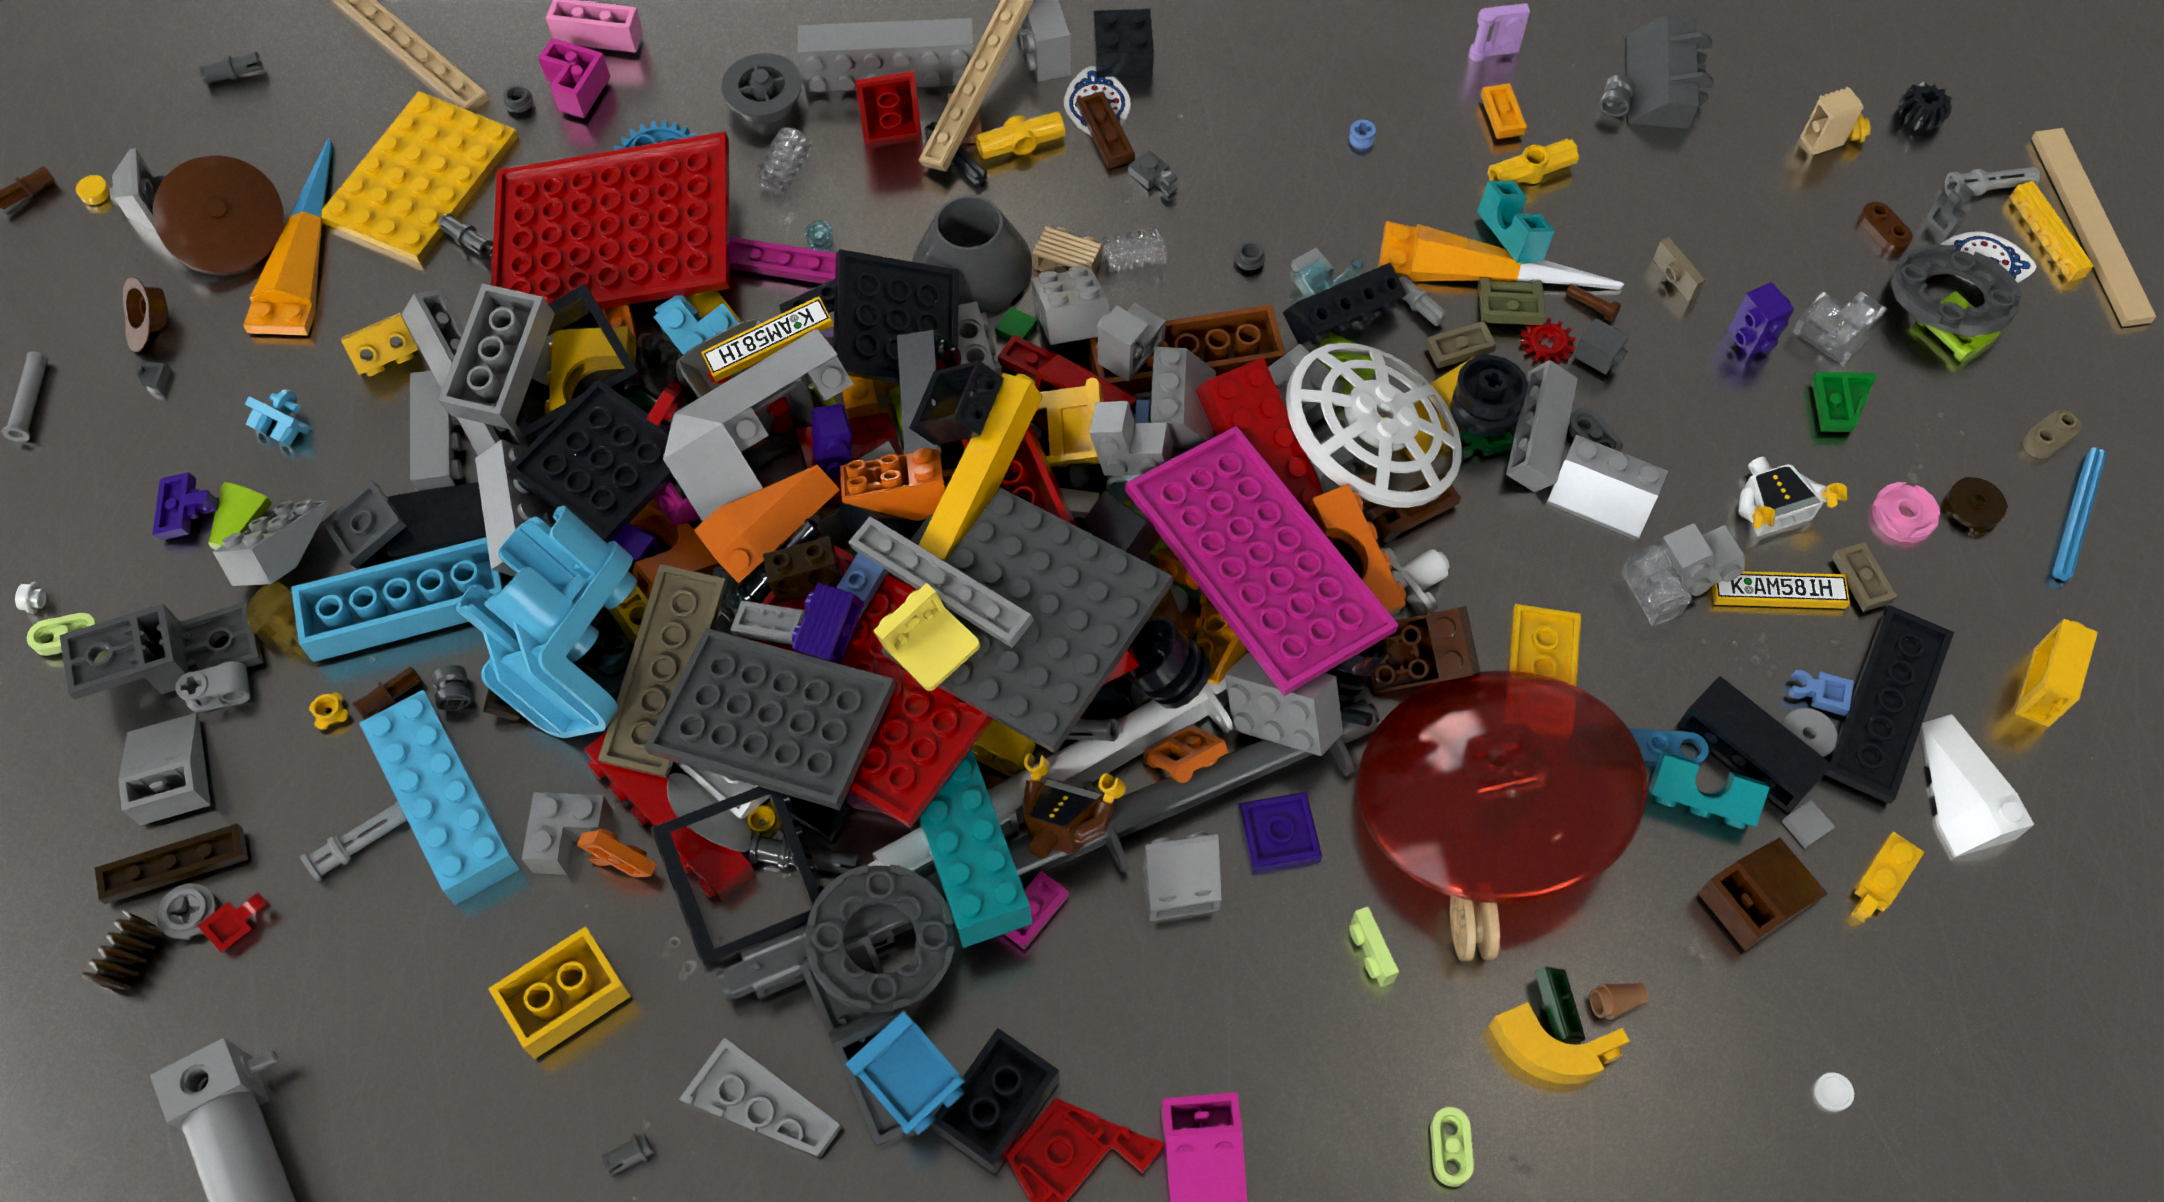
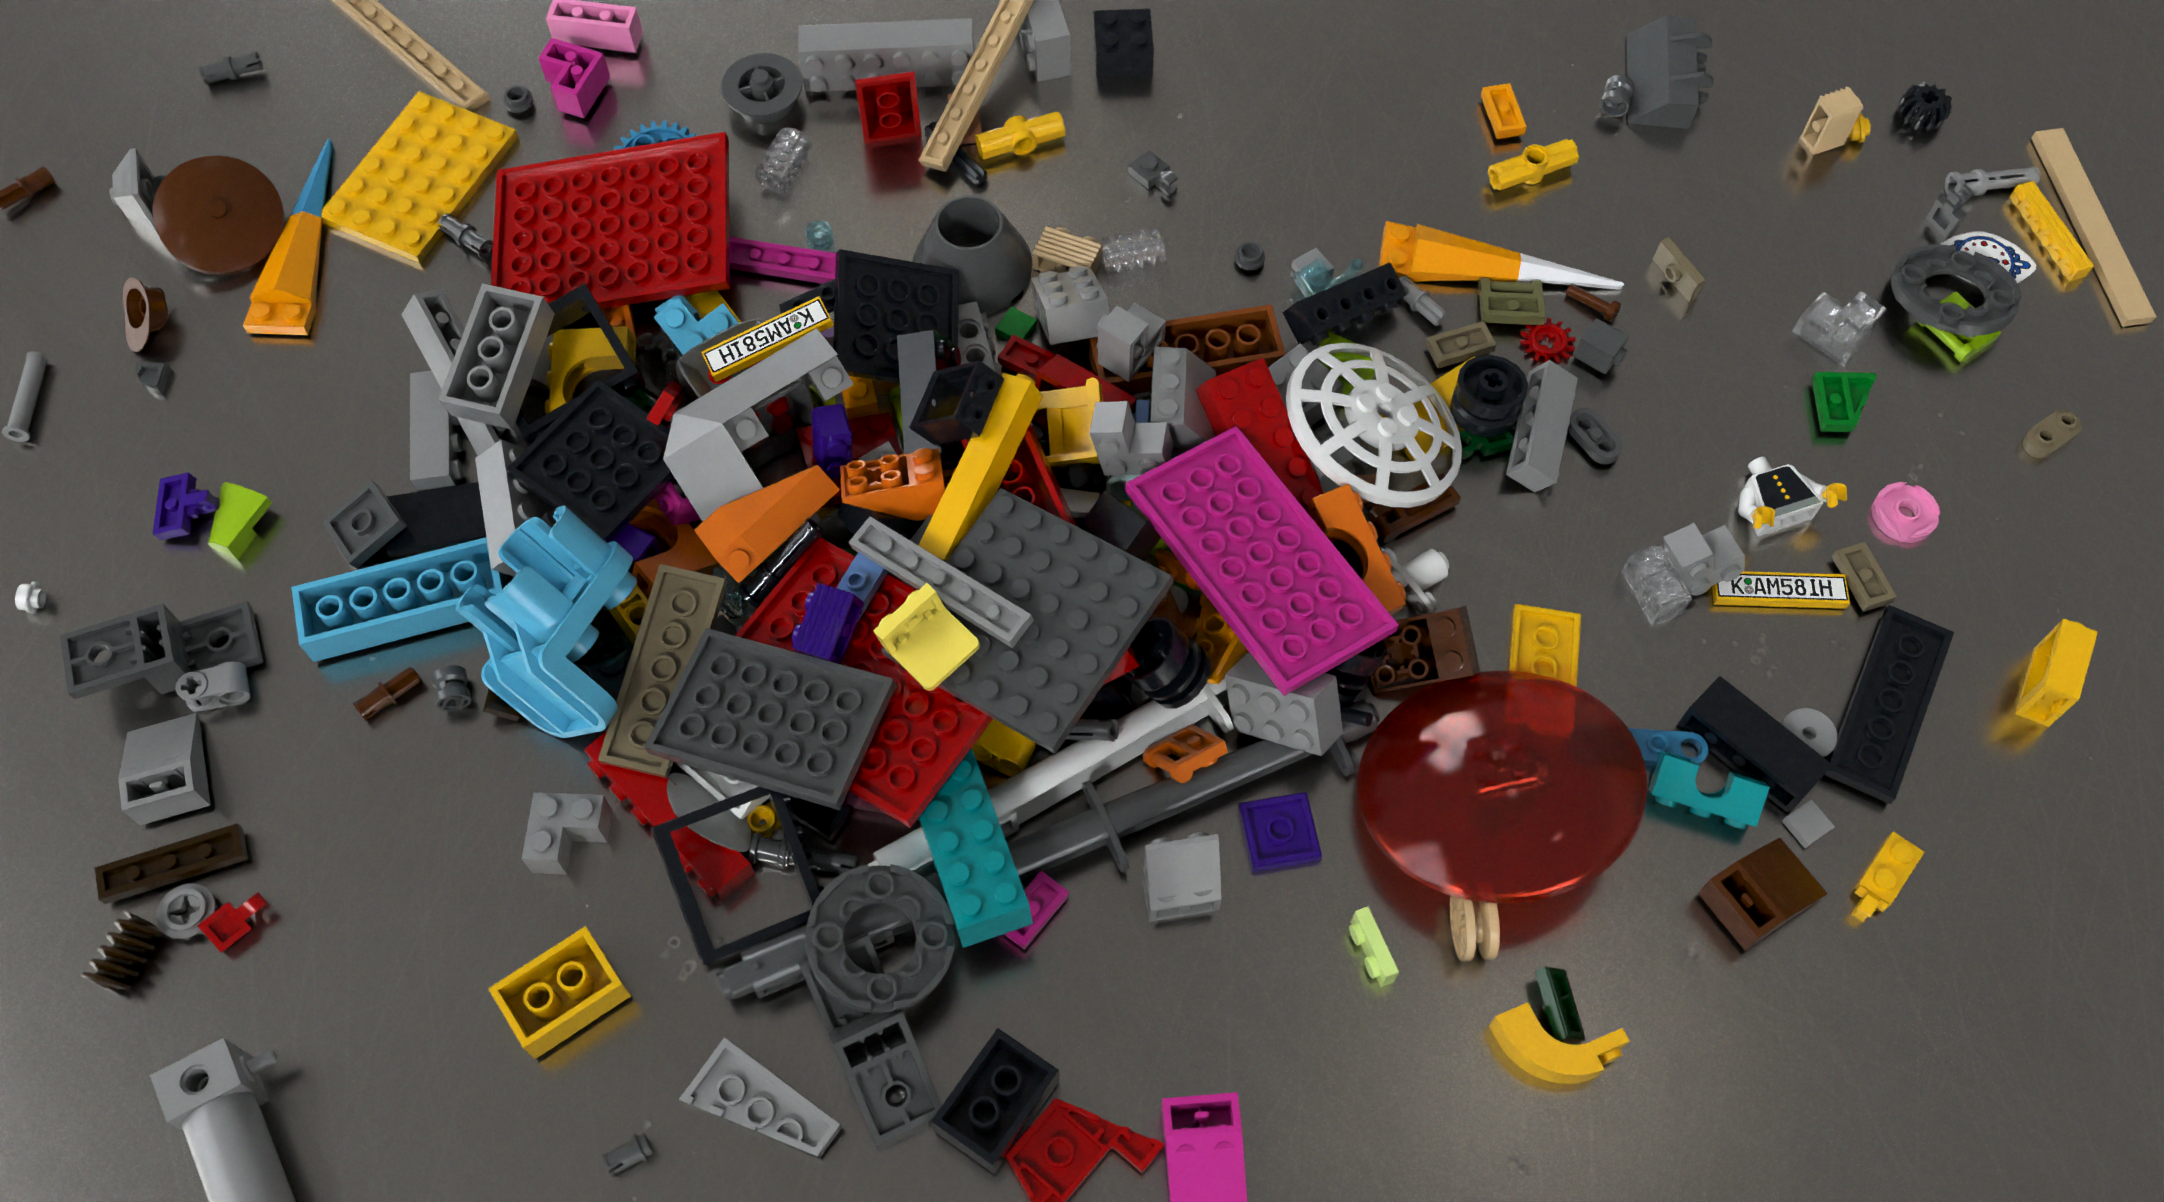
(52, 628): yellowish green plate -> none
(92, 189): yellow tile -> none
(264, 414): medium azure hips -> none
(271, 544): light grey slope -> none
(271, 617): clear yellow brick -> none
(324, 703): yellow plate -> none
(341, 854): light grey pin -> none
(377, 339): yellow brick -> none
(439, 797): medium azure brick -> none
(608, 851): orange hinge -> none
(766, 622): light grey plate -> none
(798, 568): dark brown brick -> none
(907, 1074): dark azure panel -> none
(1063, 814): torso -> none
(1086, 84): sticker -> none
(1105, 129): reddish brown tile -> none
(1362, 141): medium blue bush -> none
(1452, 1147): yellowish green plate -> none
(1506, 34): lavender plate -> none
(1521, 234): teal arch -> none
(1607, 487): slope -> none
(1617, 998): medium nougat cone -> none
(1761, 319): dark purple brick -> none
(1826, 690): medium blue plate -> none
(1834, 1092): white piece -> none
(1885, 227): reddish brown plate -> none
(1970, 794): white wedge -> none
(1975, 504): dark brown piece -> none
(2079, 514): dark azure axle -> none

